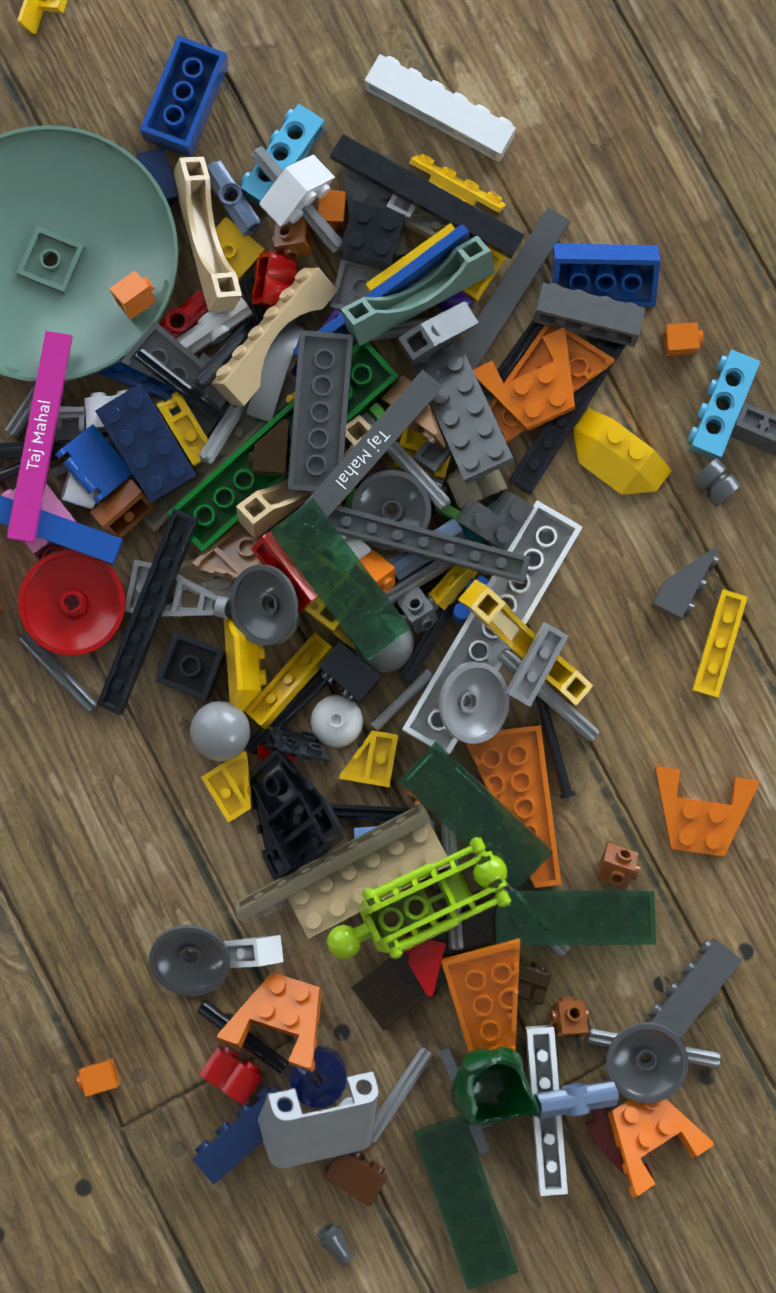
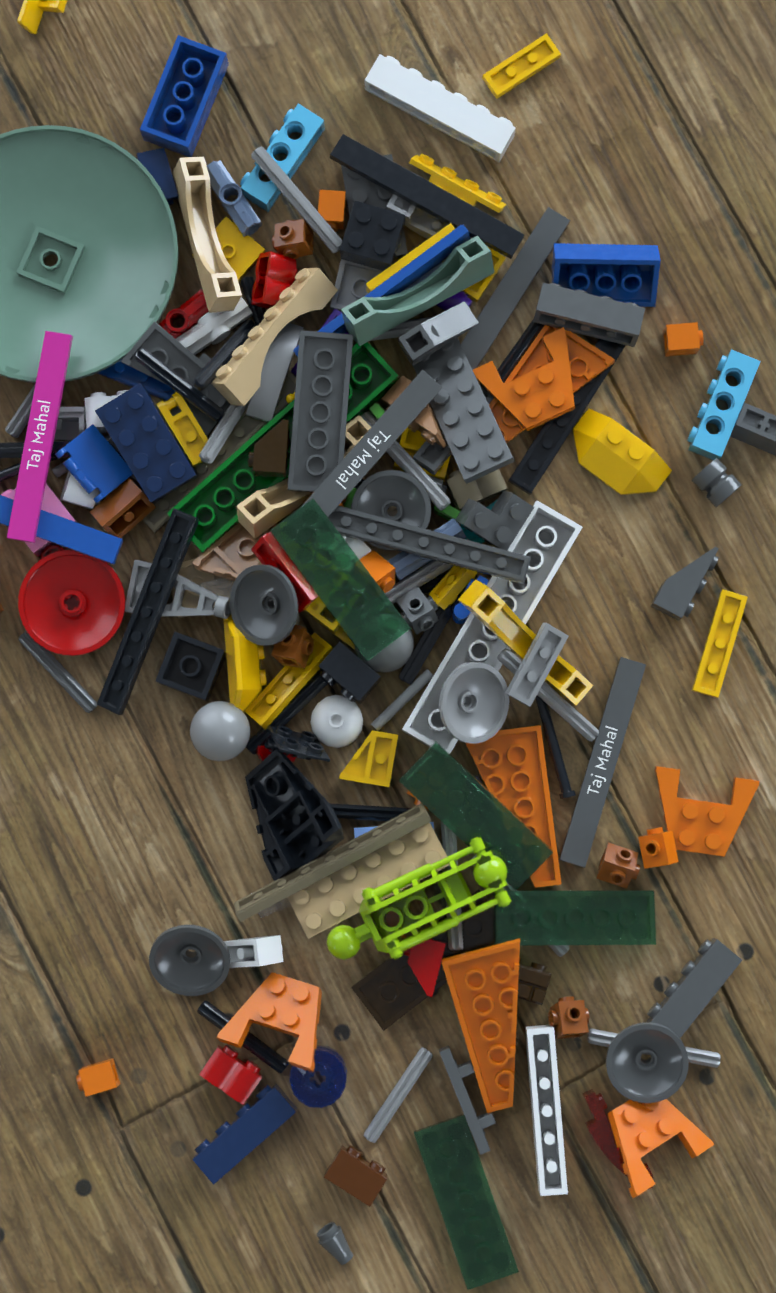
(133, 294): orange brick -> none
(231, 786): yellow wing -> none
(295, 189): white brick -> none
(295, 648): none -> dark orange brick
(323, 1134): light grey windscreen -> none
(492, 1087): dark green piece -> none
(521, 66): none -> yellow plate
(576, 1099): sand blue piece -> none
(602, 762): none -> dark grey tile
(658, 848): none -> orange brick

